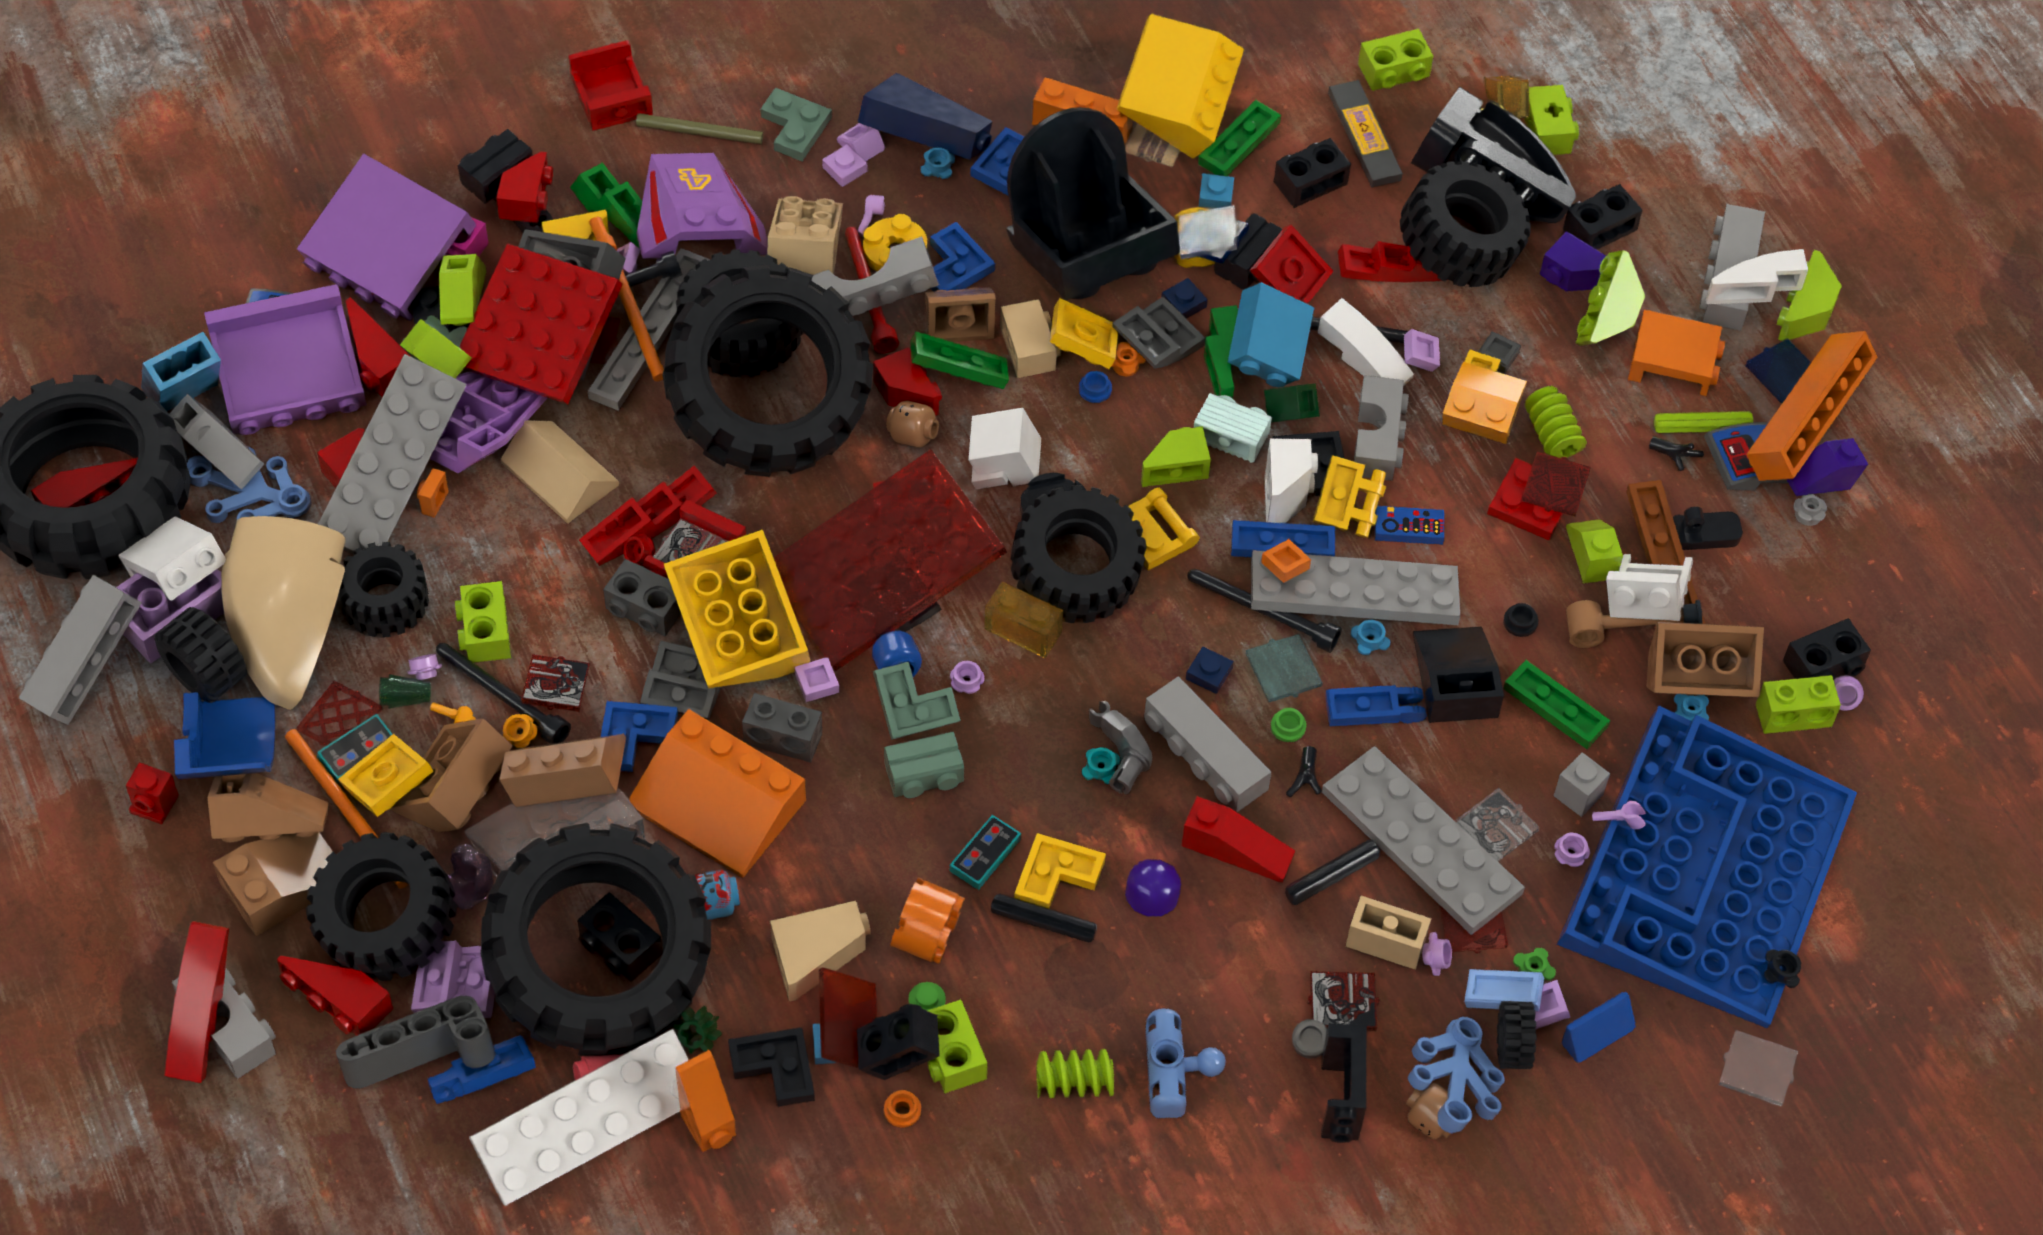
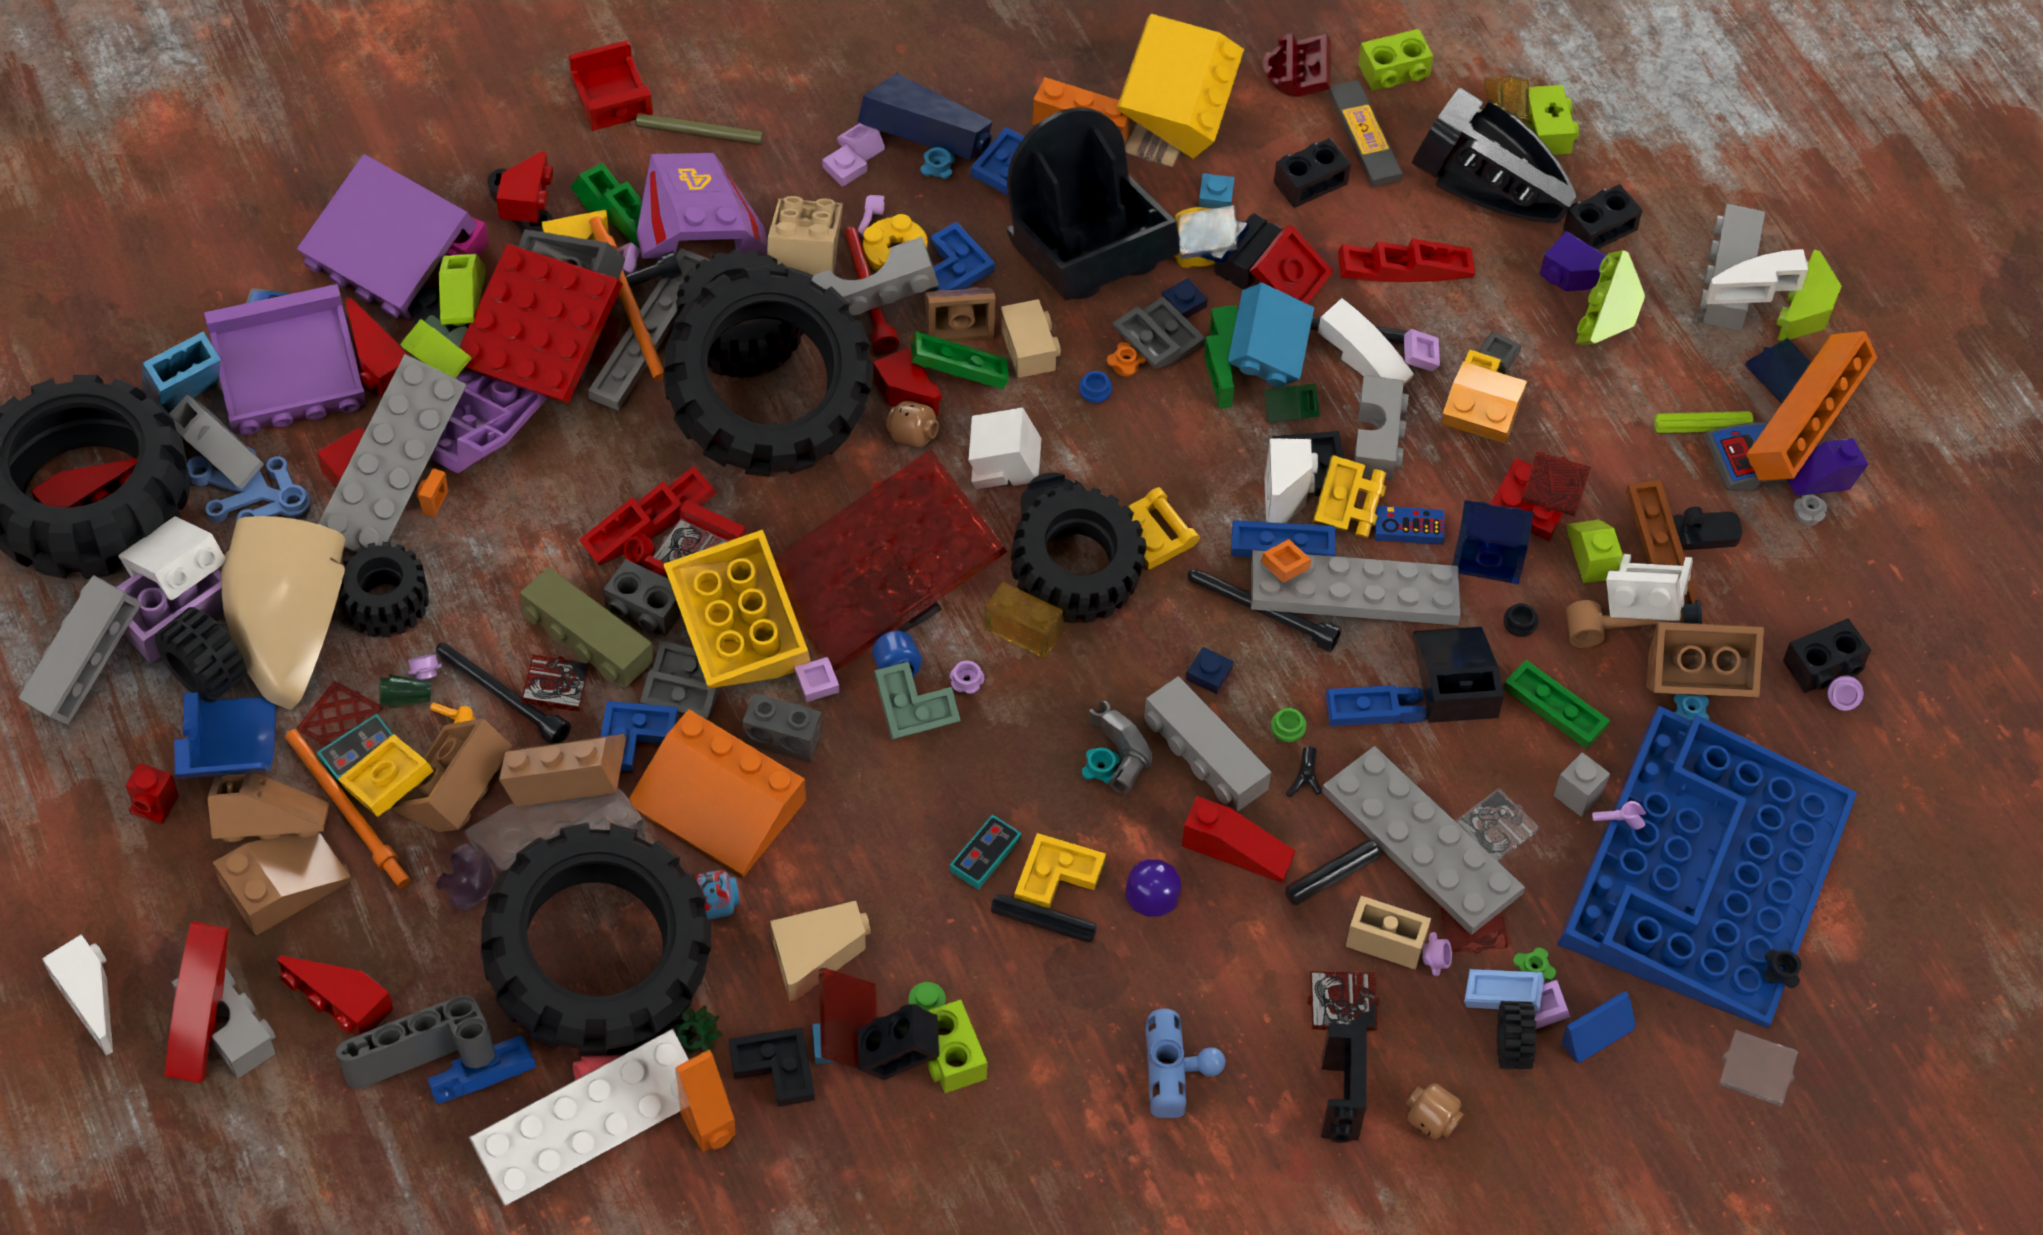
(83, 982): none -> white slope
(352, 876): black tyre -> none
(453, 974): lavender slope -> none
(483, 622): lime brick -> none
(484, 168): black brick -> none
(511, 728): light orange plate -> none
(557, 469): tan slope -> none
(586, 628): none -> olive brick
(626, 932): black brick -> none
(801, 121): sand green plate -> none
(902, 1099): orange plate -> none
(924, 765): sand green brick -> none
(927, 921): orange brick -> none
(1074, 1073): lime piece -> none
(1083, 334): yellow plate -> none
(1177, 458): lime slope -> none
(1233, 426): light aqua brick -> none
(1239, 139): green plate -> none
(1283, 668): clear light blue piece -> none
(1299, 65): none -> dark red slope
(1309, 1038): dark grey tile -> none
(1373, 629): dark azure plate -> none
(1449, 247): black tyre -> none
(1465, 1037): medium blue plant -> none
(1492, 541): none -> clear blue brick
(1555, 422): lime piece -> none
(1574, 842): lavender plate -> none
(1675, 450): black bar -> none
(1677, 349): orange panel -> none
(1798, 704): lime brick -> none

